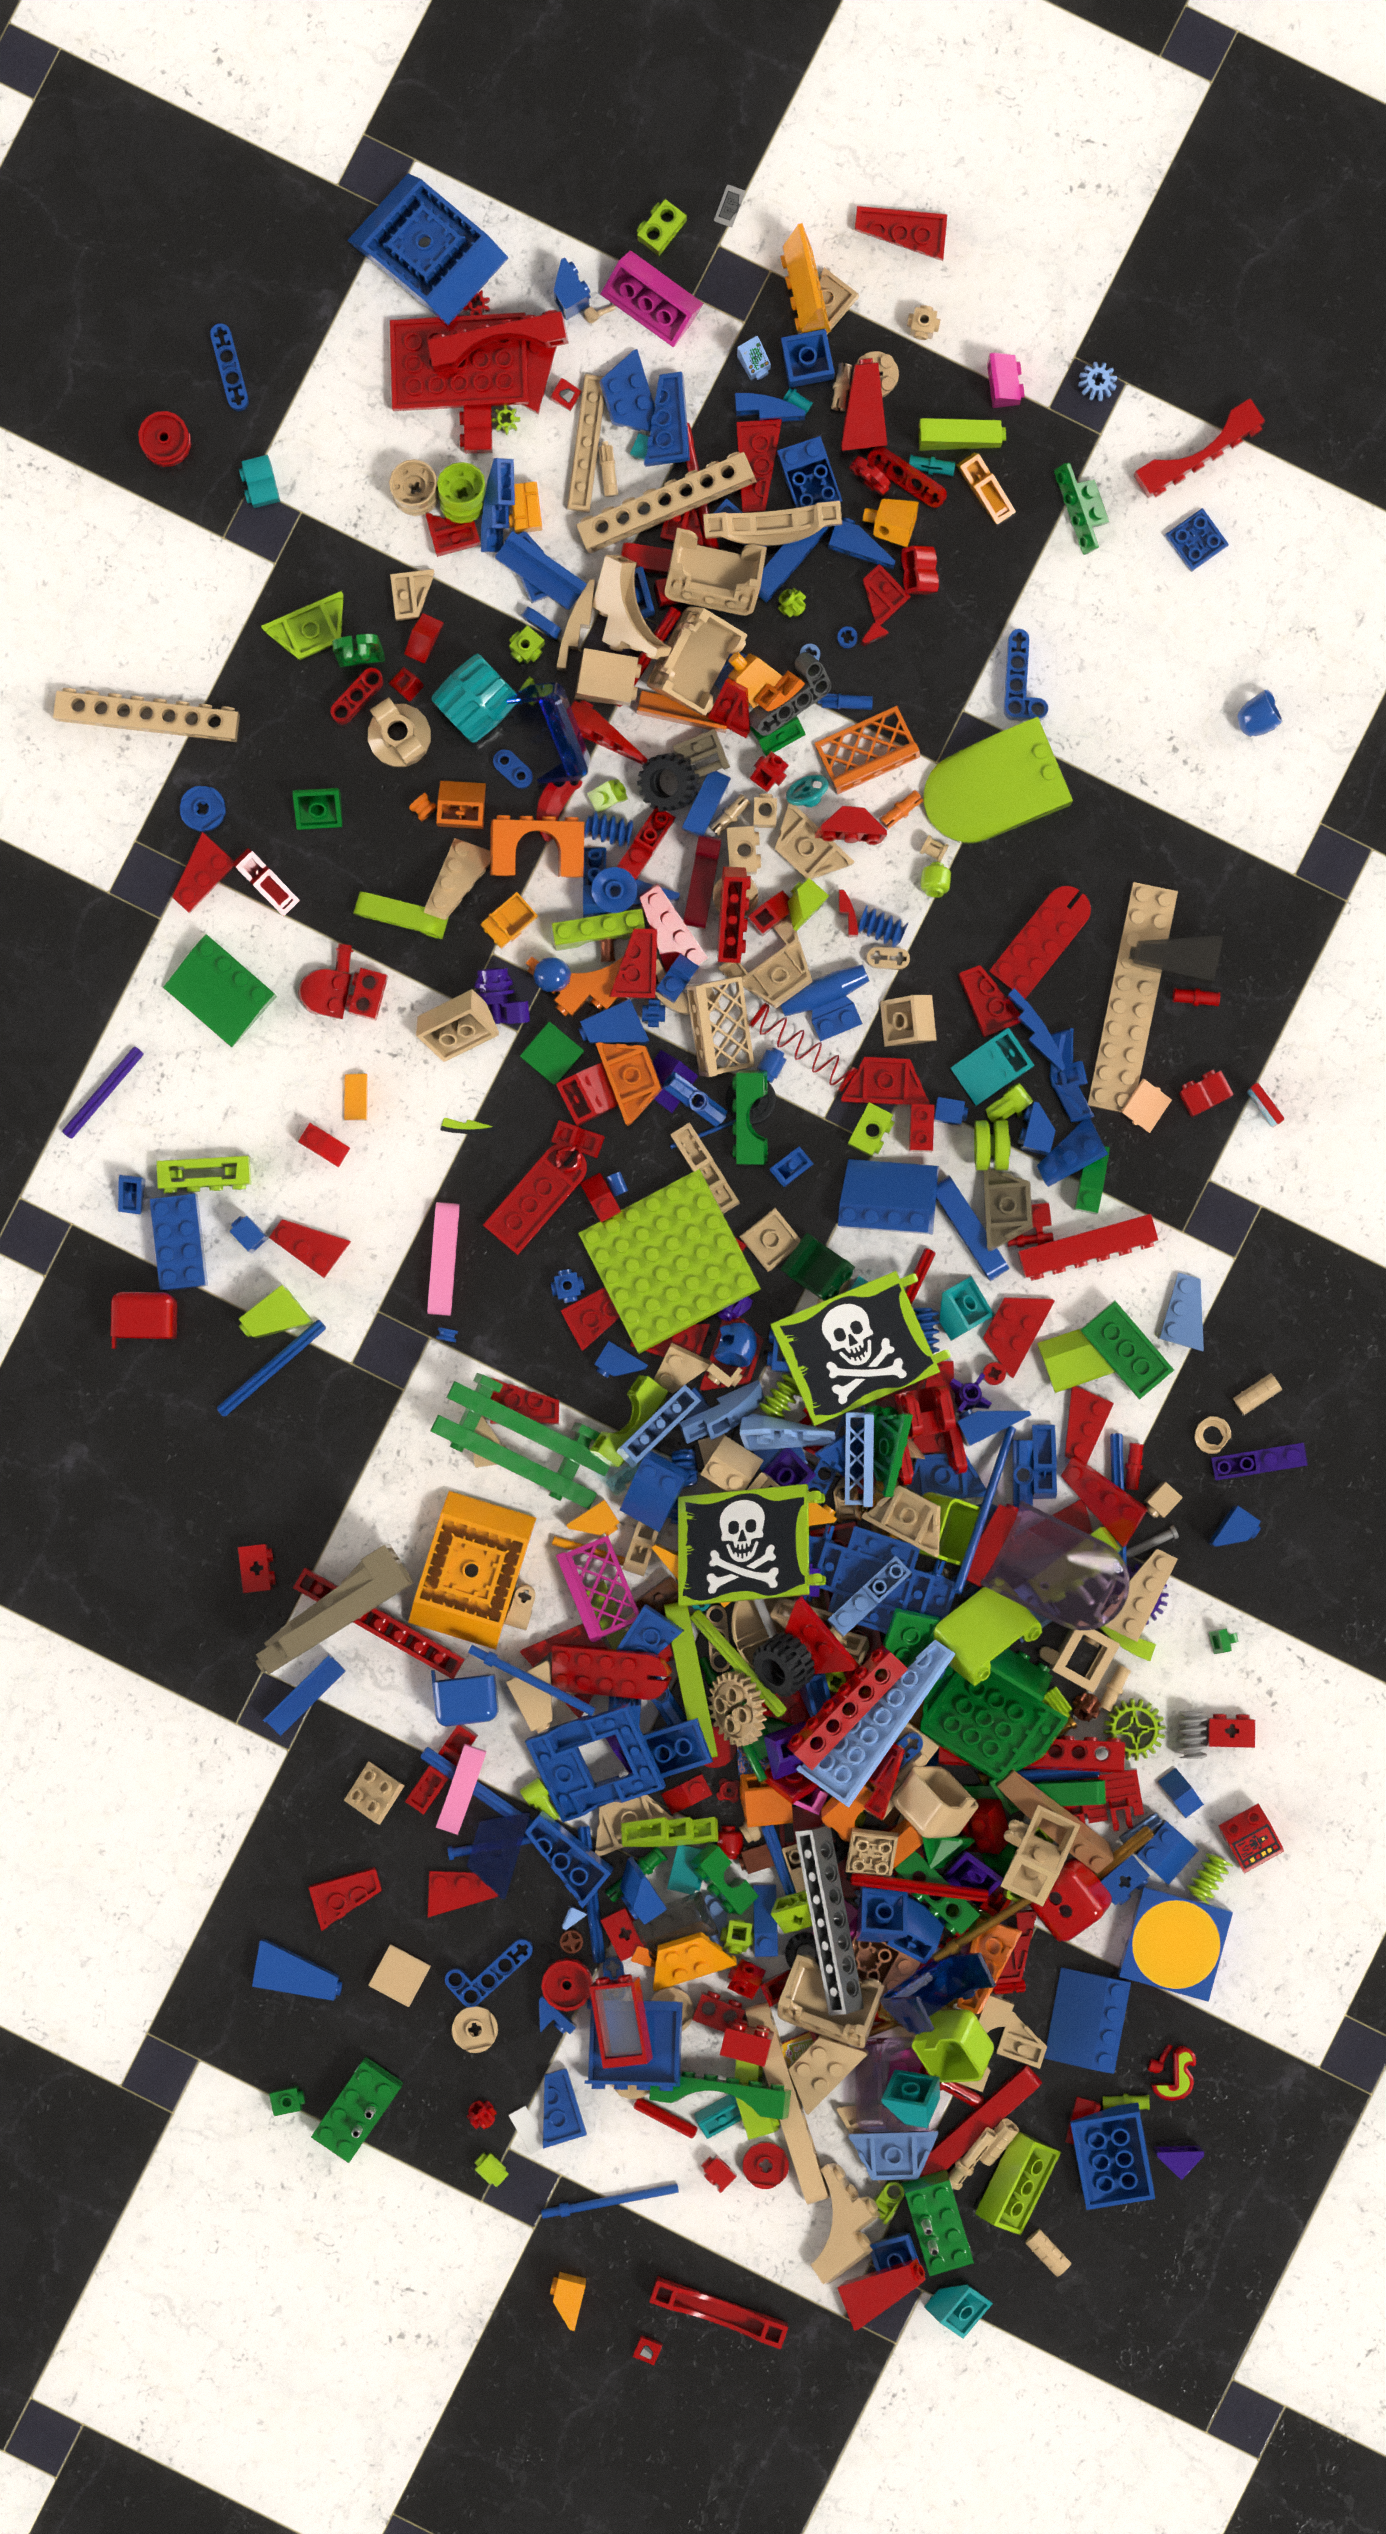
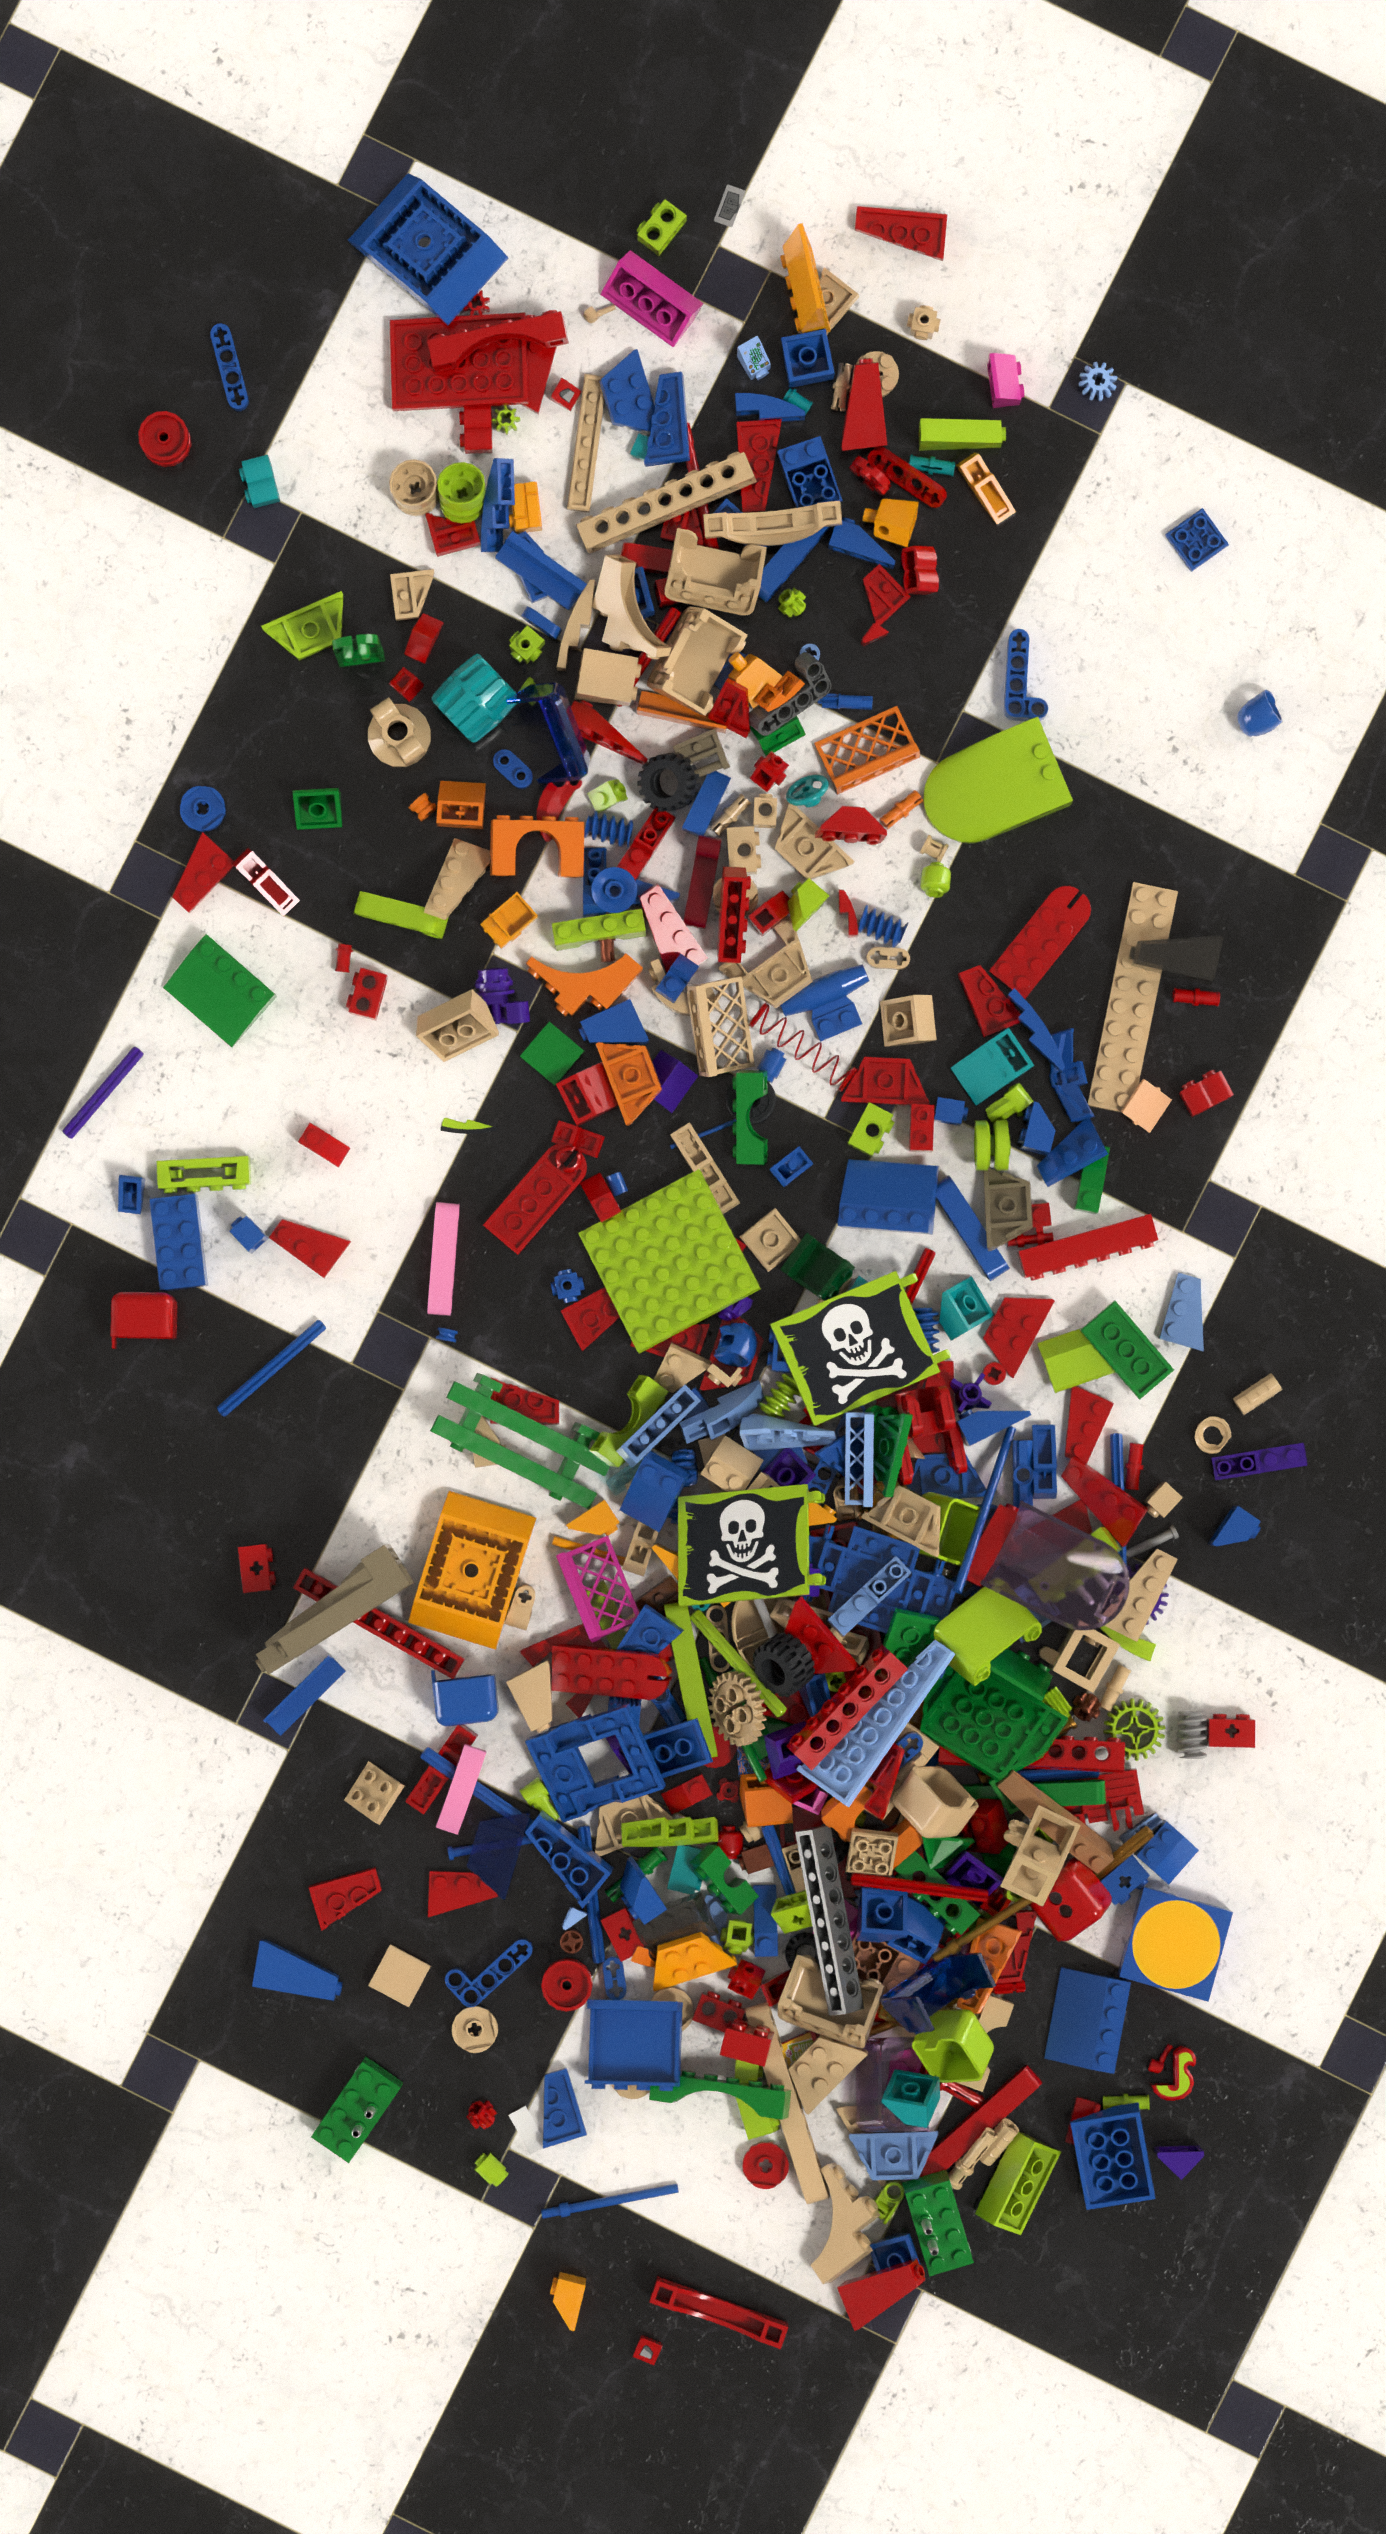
(68, 697): tan brick -> none
(274, 1315): lime slope -> none
(286, 2100): green brick -> none
(325, 992): red slope -> none
(356, 1097): light orange slope -> none
(358, 685): red beam -> none
(492, 1660): blue bar -> none
(548, 2013): blue slope -> none
(552, 974): blue hair -> none
(569, 292): blue slope -> none
(608, 469): tan piece -> none
(617, 1362): blue slope -> none
(621, 2021): window -> none
(638, 967): red wing -> none
(653, 1013): blue gear -> none
(665, 2117): red axle -> none
(685, 1092): blue piece -> none
(718, 2116): teal slope -> none
(718, 2172): red brick -> none
(841, 640): blue bush -> none
(958, 2308): teal slope -> none
(1021, 2043): tan wing -> none
(1048, 2253): tan axle -> none
(1083, 506): green bracket -> none
(1159, 473): red arch -> none
(1180, 1792): blue slope -> none
(1208, 1877): lime piece -> none
(1222, 1641): green tile -> none
(1251, 1838): red piece -> none
(1265, 1104): red tile -> none

